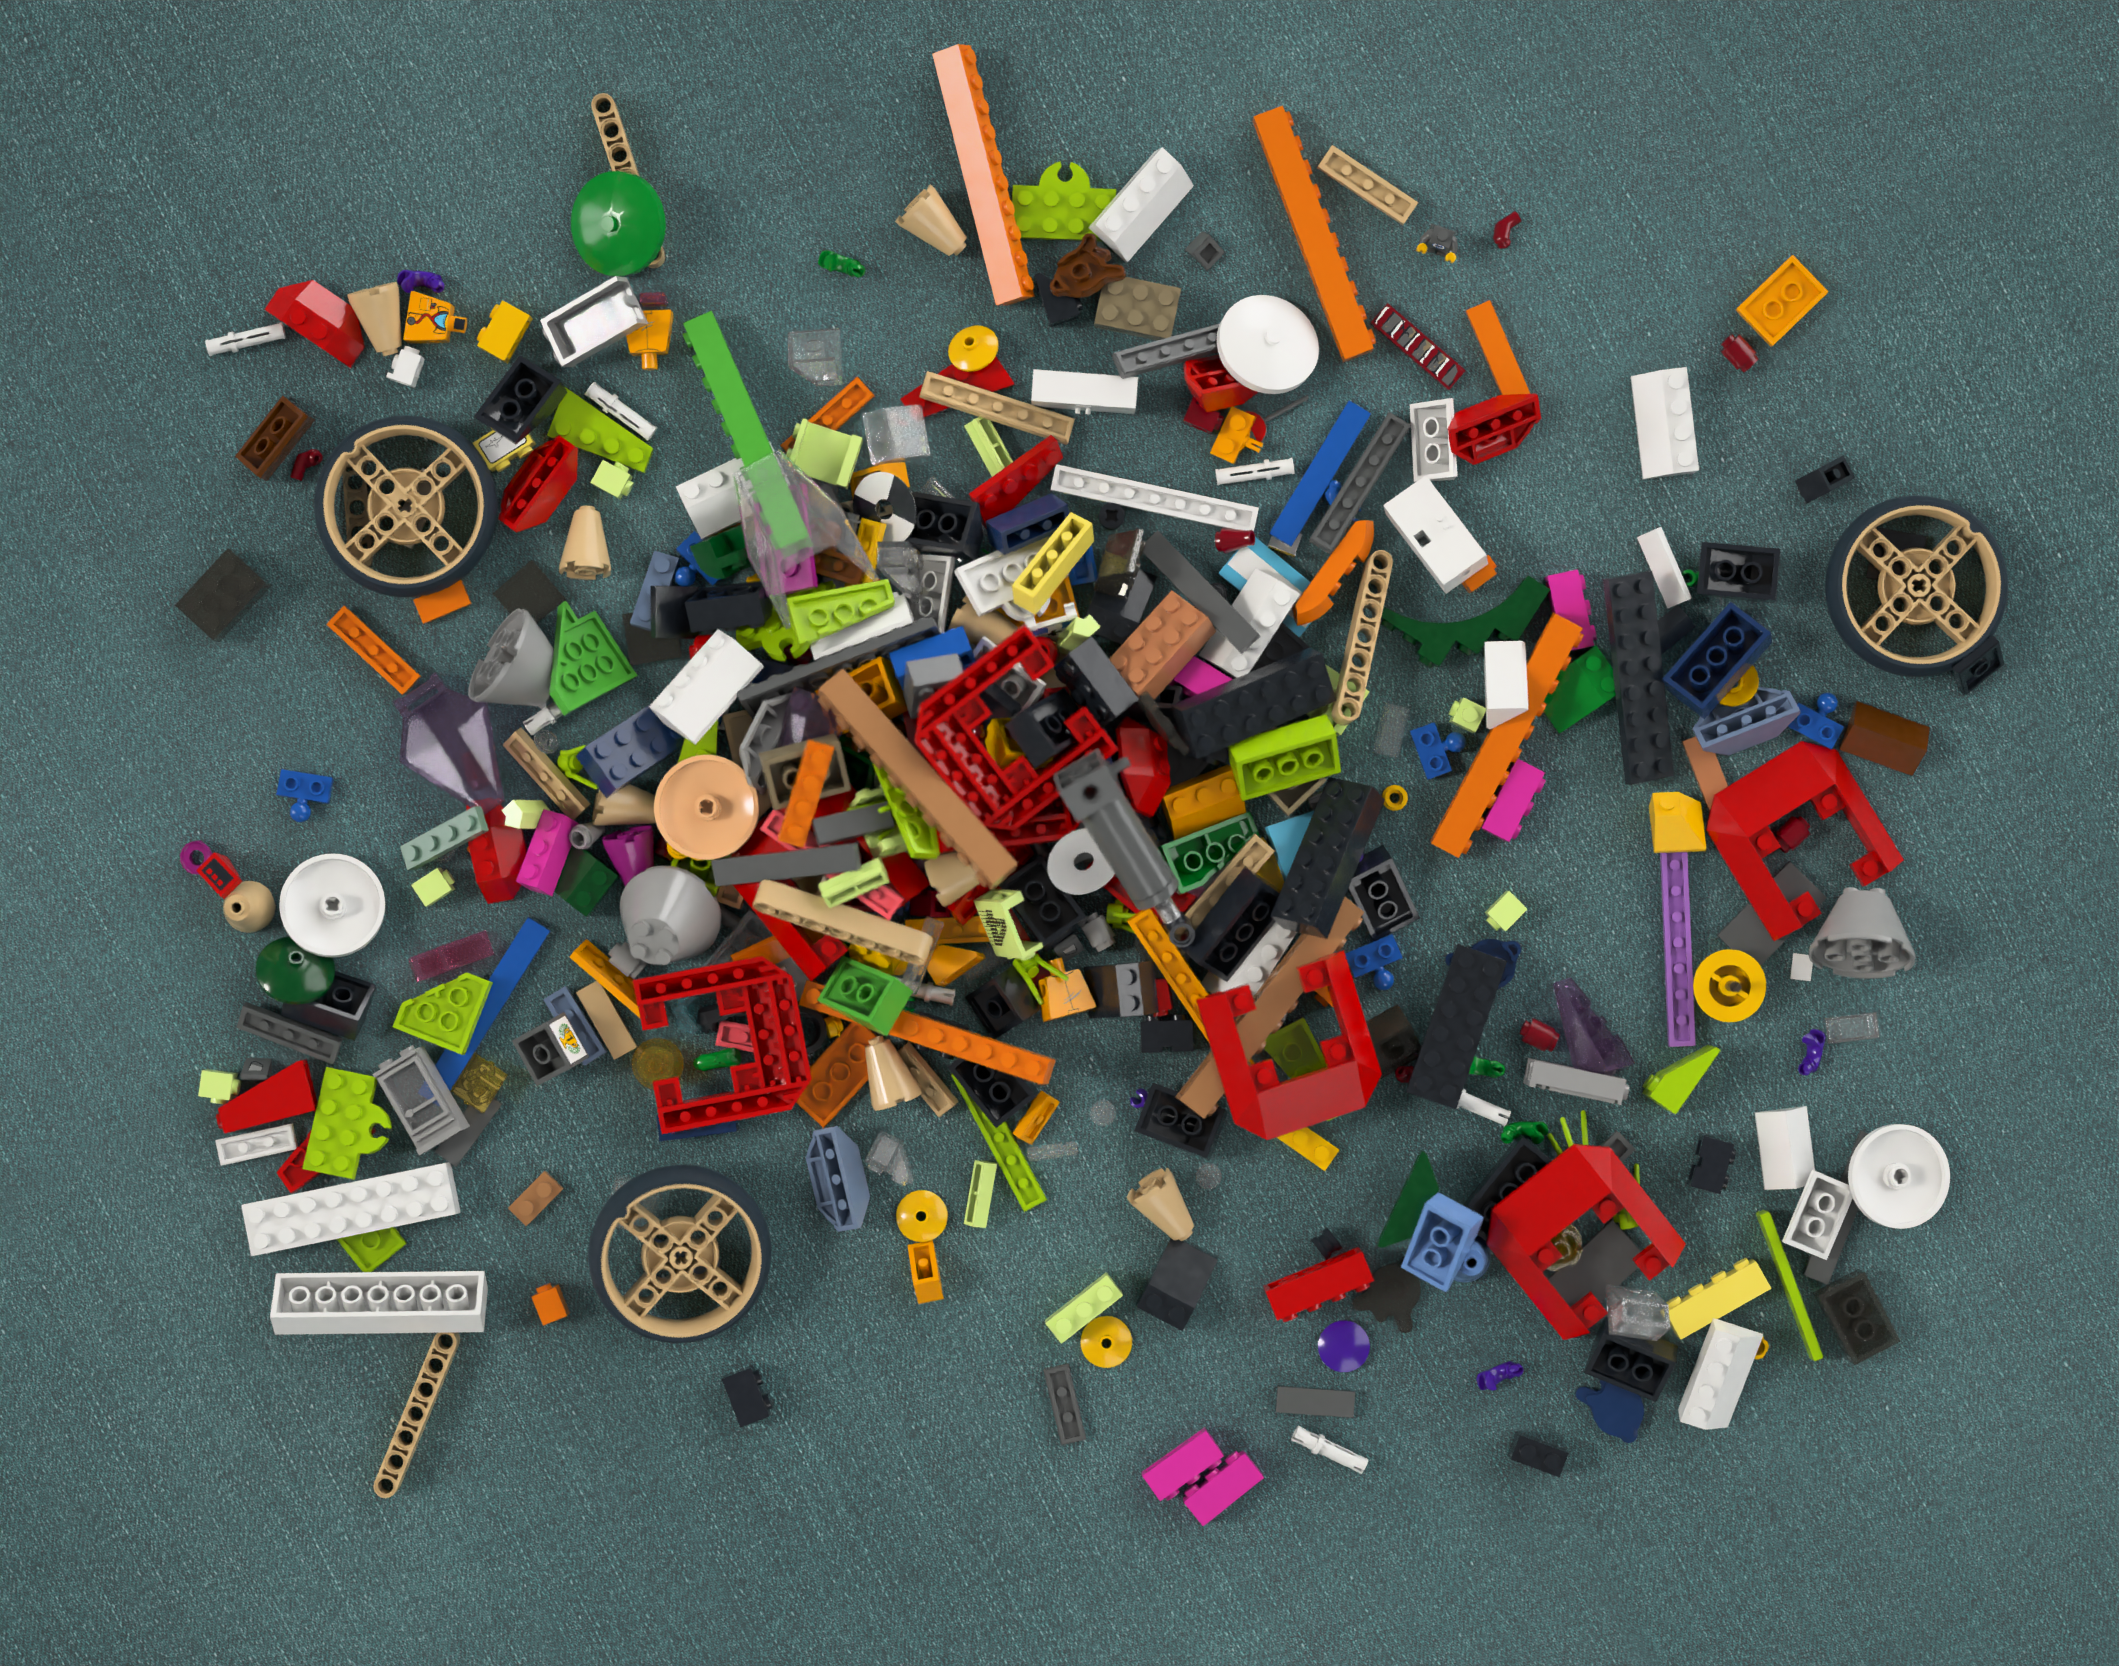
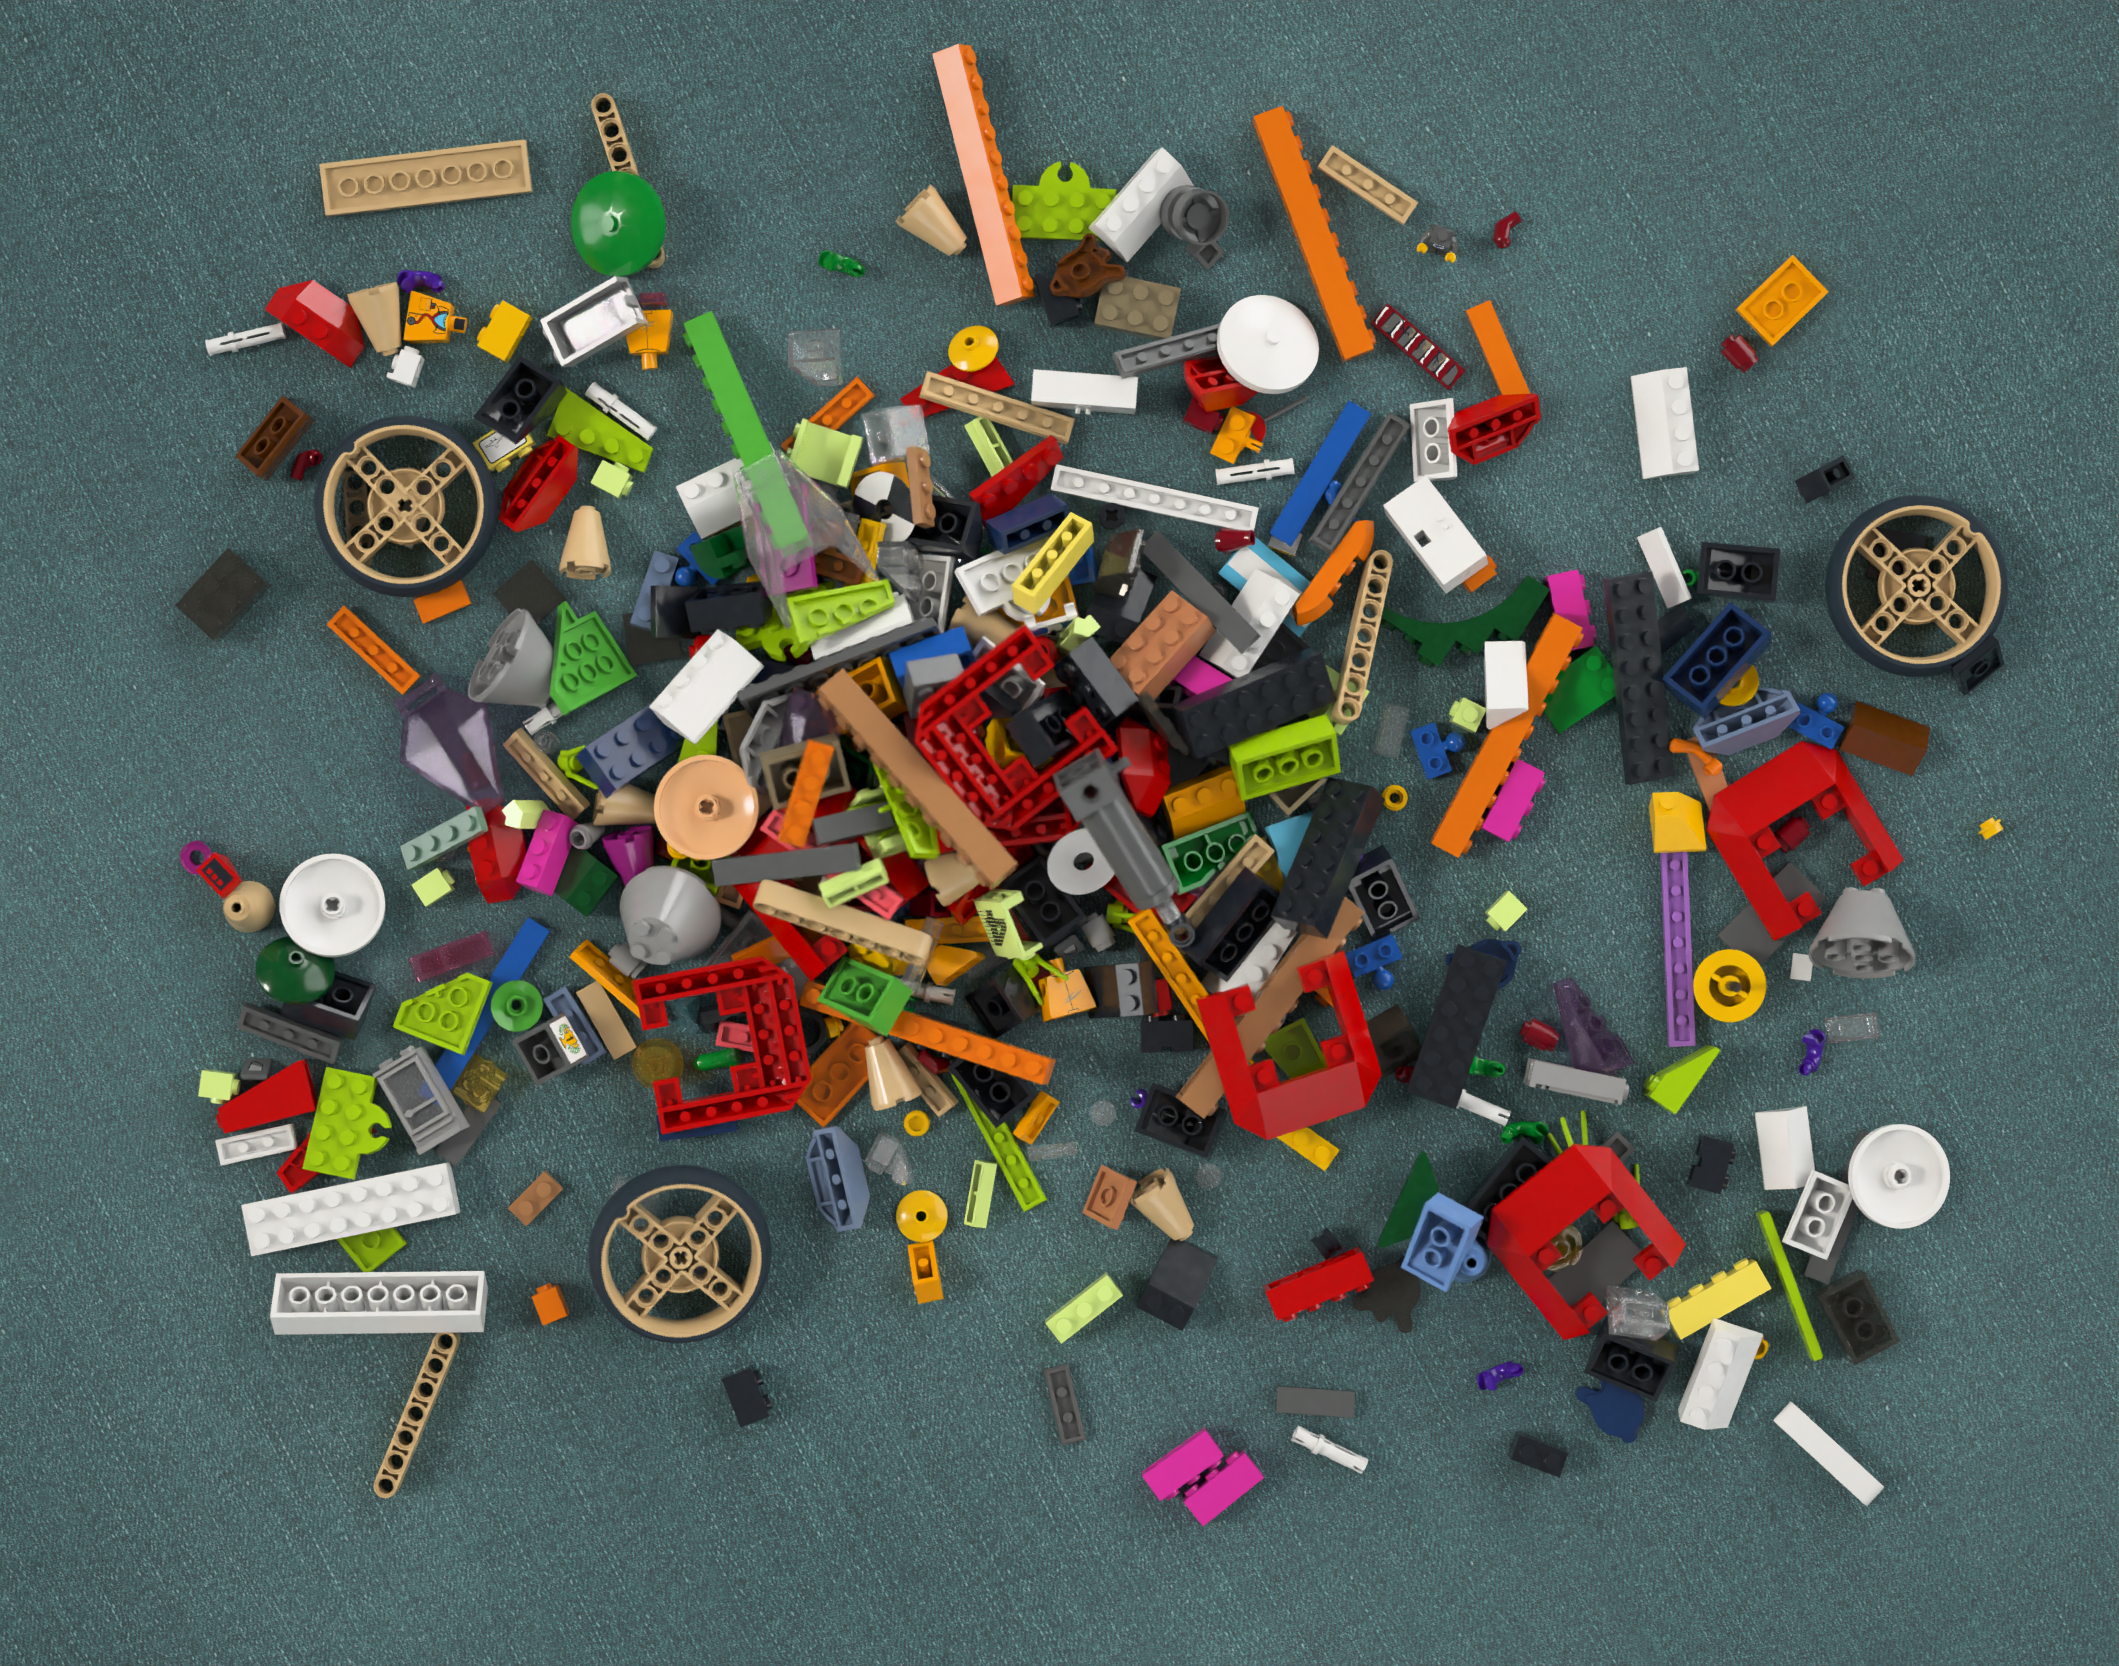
(304, 788): blue plate -> none
(426, 178): none -> tan plate
(522, 1017): none -> bright green dish
(916, 1123): none -> yellow tile
(920, 487): none -> medium nougat plate
(936, 1065): none -> dark red arm
(1102, 1328): yellow dish -> none
(1109, 1197): none -> nougat plate
(1194, 215): none -> dark grey wheel
(1343, 1346): dark purple dish -> none
(1713, 765): none -> orange piece
(1828, 1453): none -> white beam
(1990, 828): none -> yellow plate

